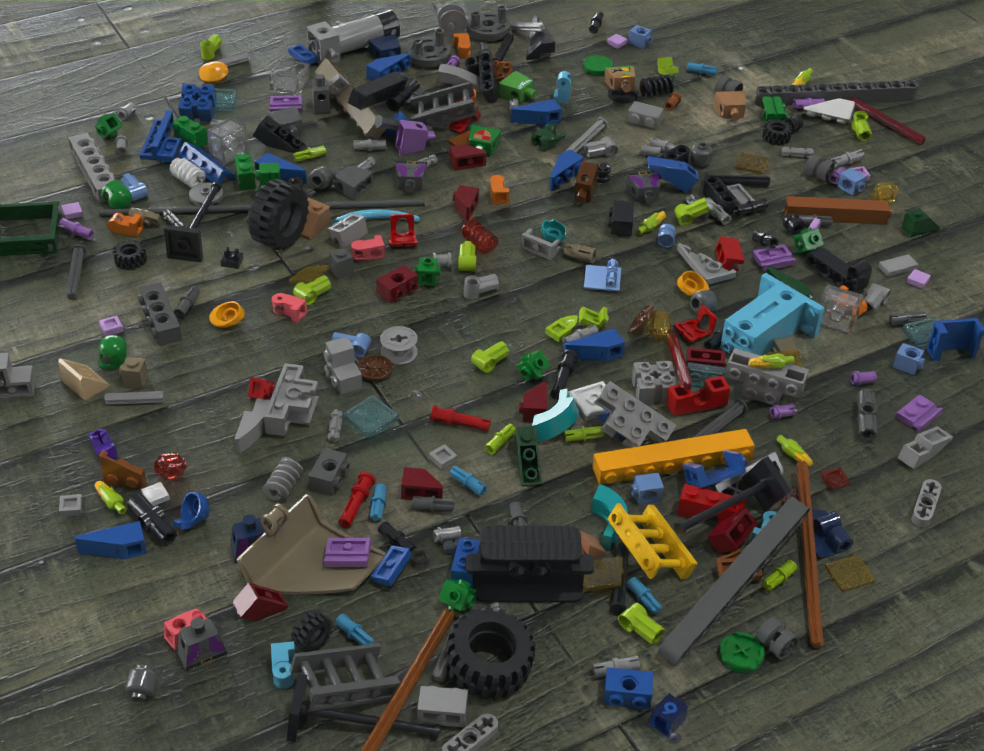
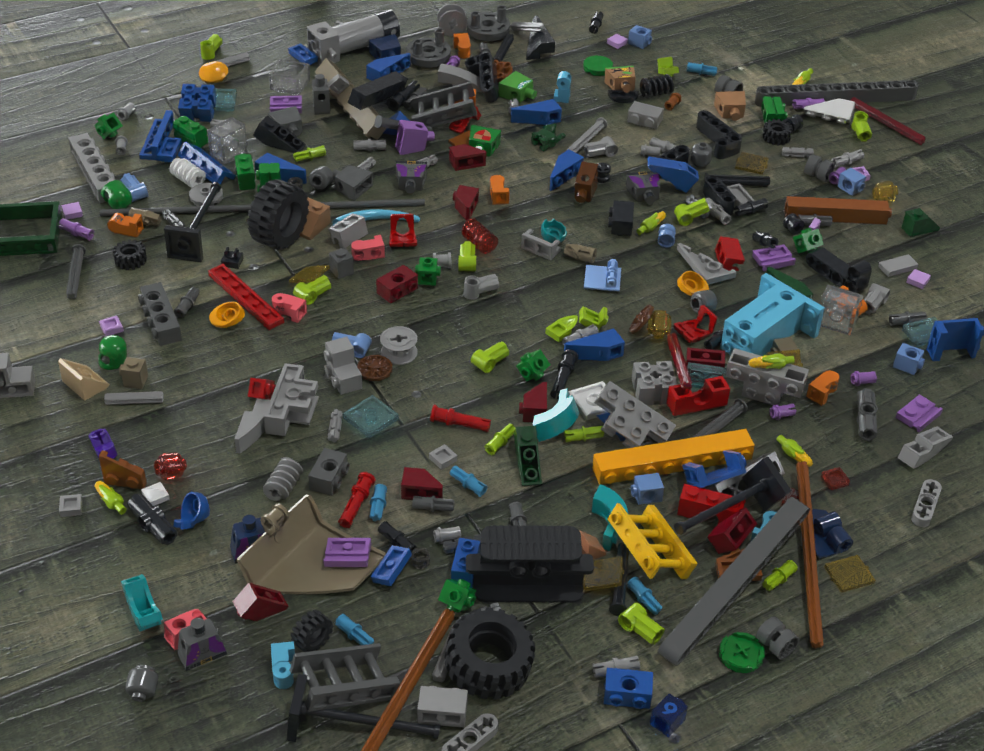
(115, 542): blue slope -> none
(141, 602): none -> teal arch
(246, 296): none -> red tile
(725, 138): none -> black beam
(822, 386): none -> orange leg

